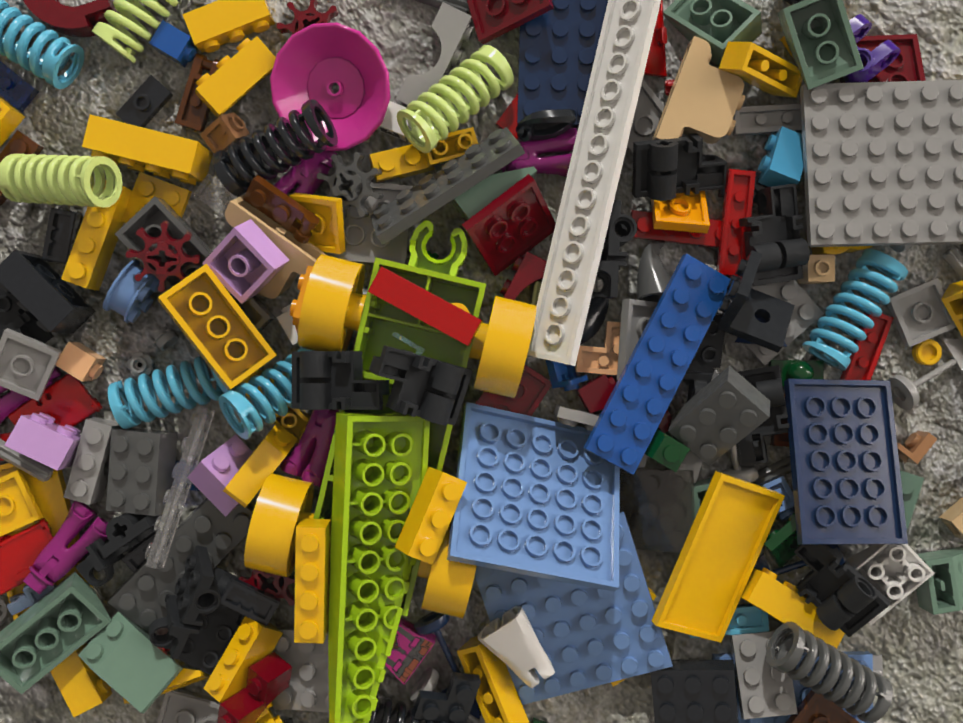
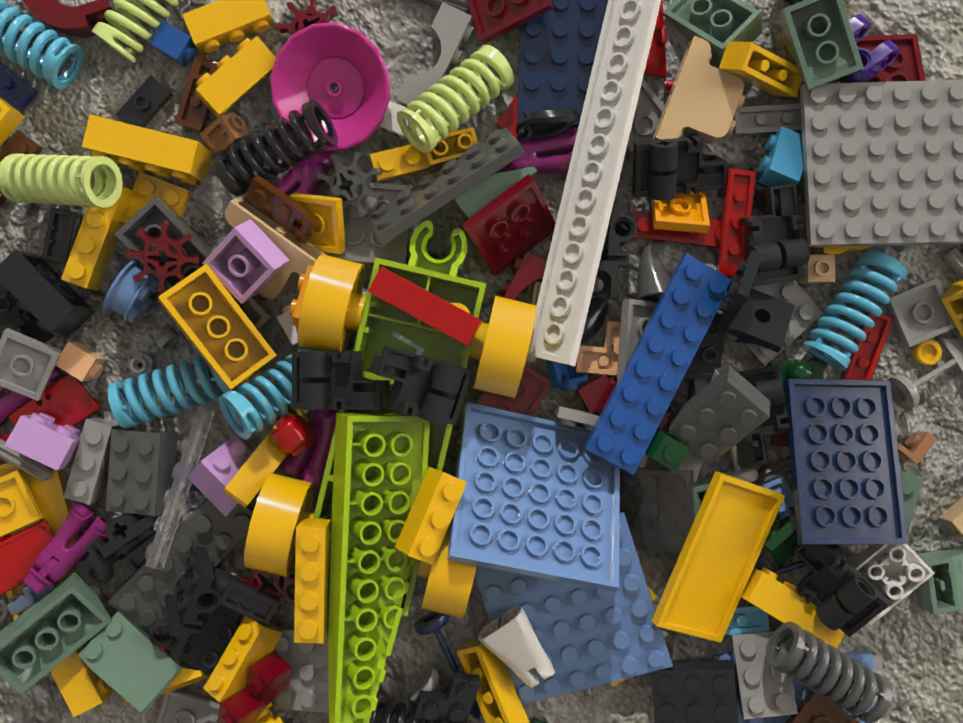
(292, 435): none -> red head
(408, 650): torso -> none

